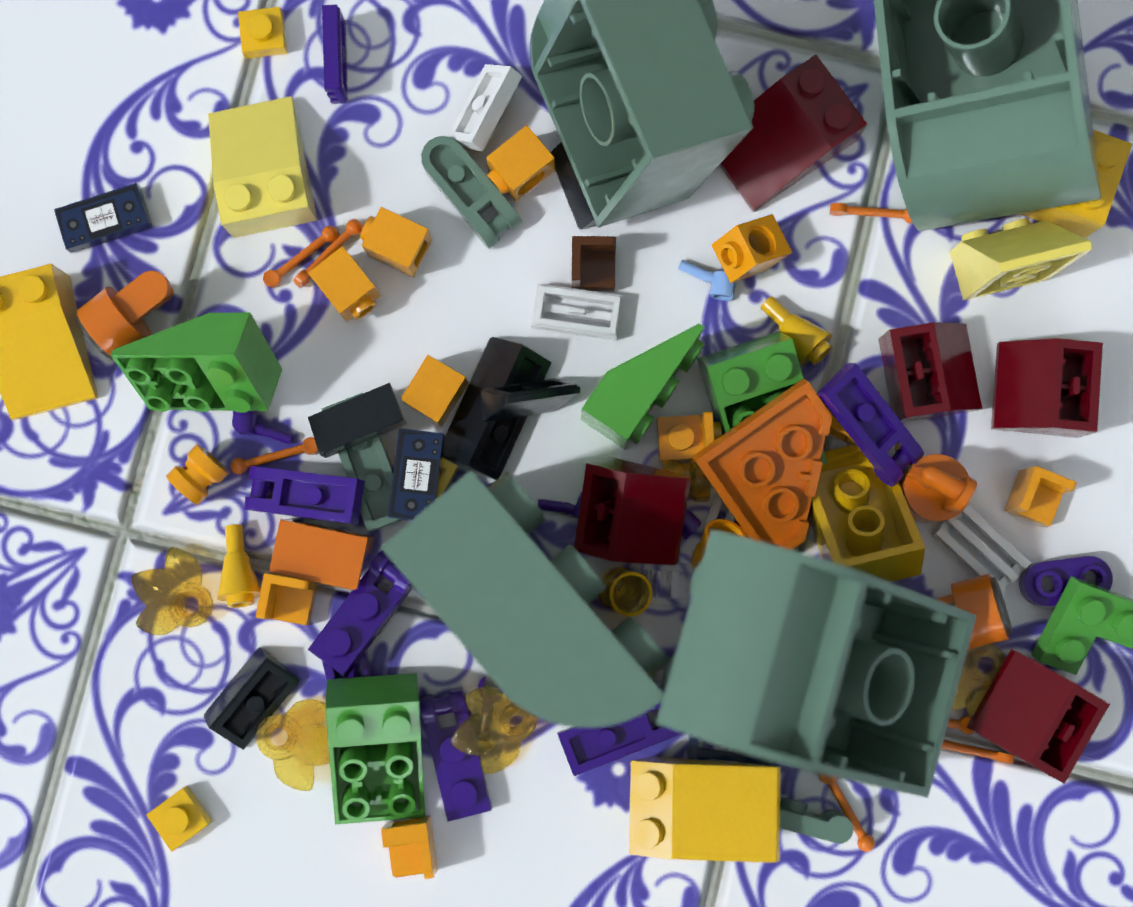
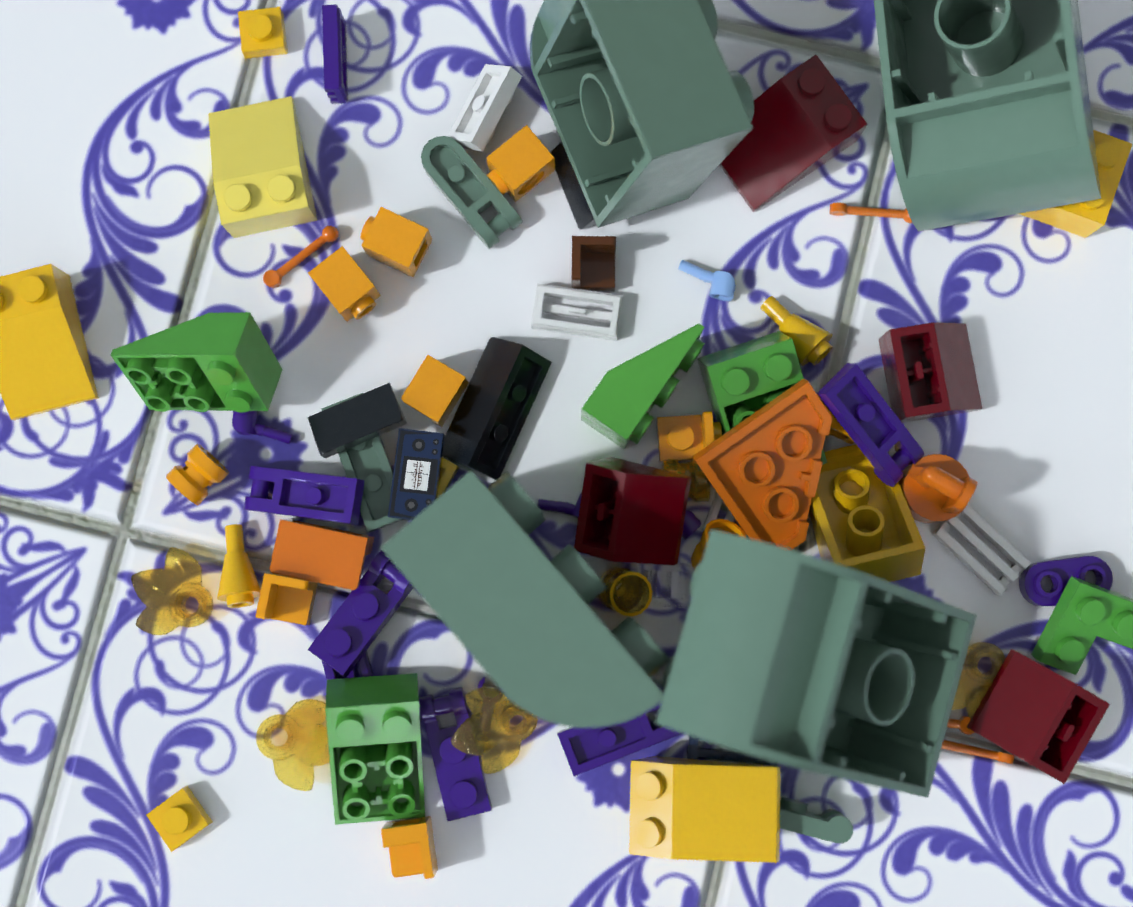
(103, 218): tile -> none
(117, 317): orange piece -> none
(240, 465): orange hinge -> none
(250, 698): black slope -> none
(353, 228): orange hinge -> none
(526, 398): black slope -> none
(751, 248): light orange brick -> none
(865, 841): orange hinge -> none
(983, 598): orange piece -> none
(1014, 256): light yellow slope -> none
(1037, 495): light orange panel -> none
(1047, 387): dark red slope -> none

